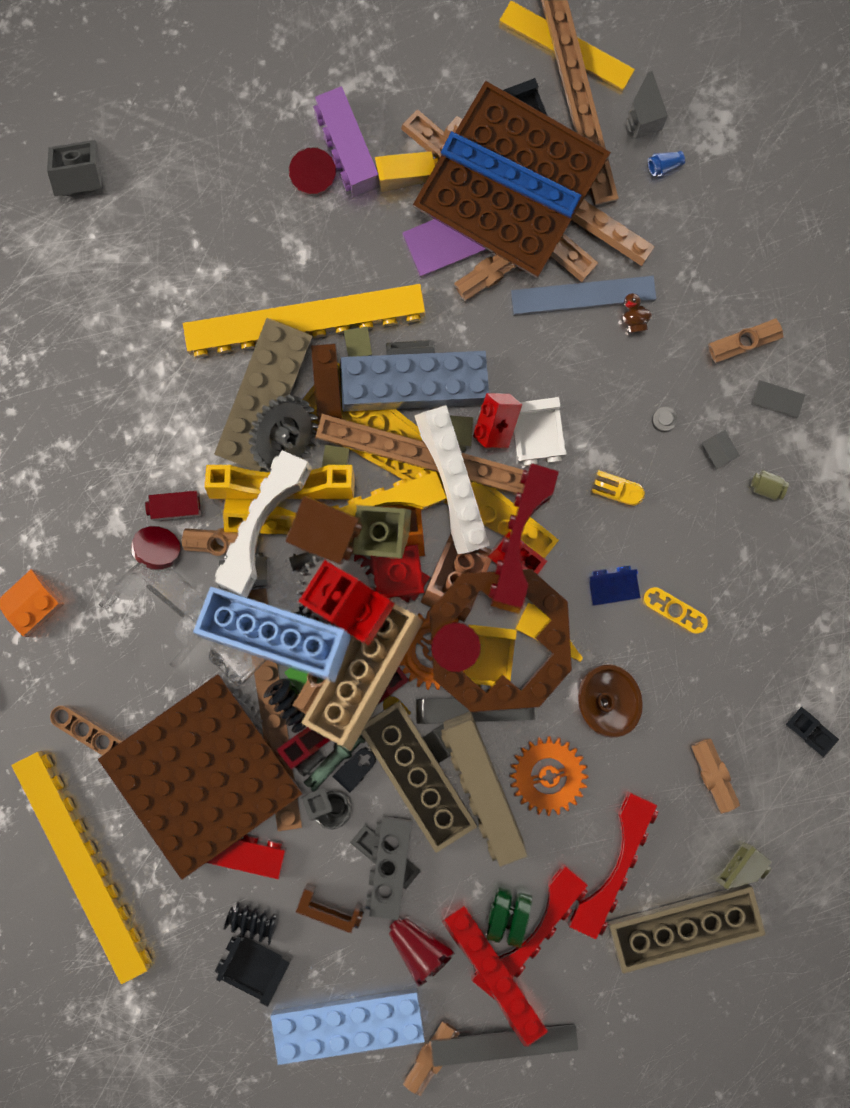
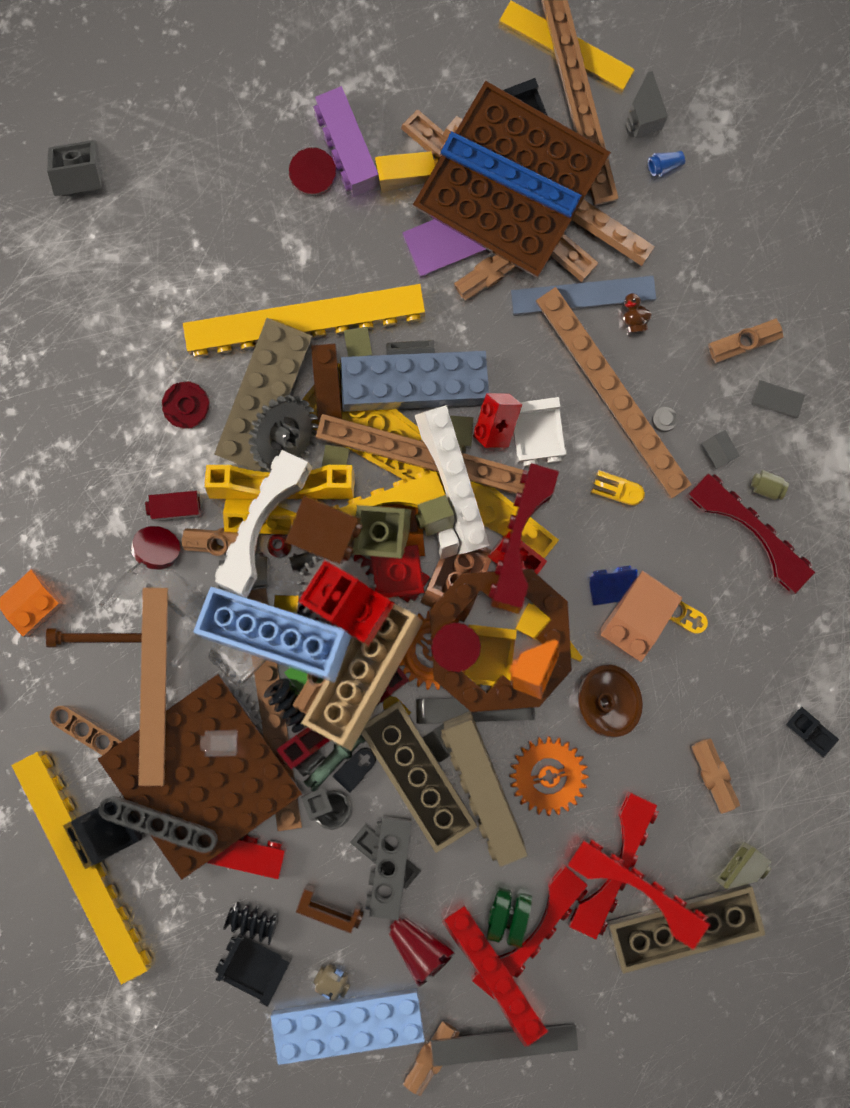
(56, 637): none -> reddish brown piece
(99, 838): none -> black panel
(146, 824): none -> dark grey beam
(153, 687): none -> medium nougat tile
(185, 405): none -> dark red tile
(219, 743): none -> clear brick
(283, 550): none -> red cone
(286, 602): none -> yellow sticker
(331, 982): none -> dark tan head
(435, 515): none -> olive brick
(447, 543): none -> white slope
(534, 668): none -> orange slope
(613, 392): none -> medium nougat plate
(640, 616): none -> nougat slope
(683, 923): none -> red arch
(787, 567): none -> dark red arch

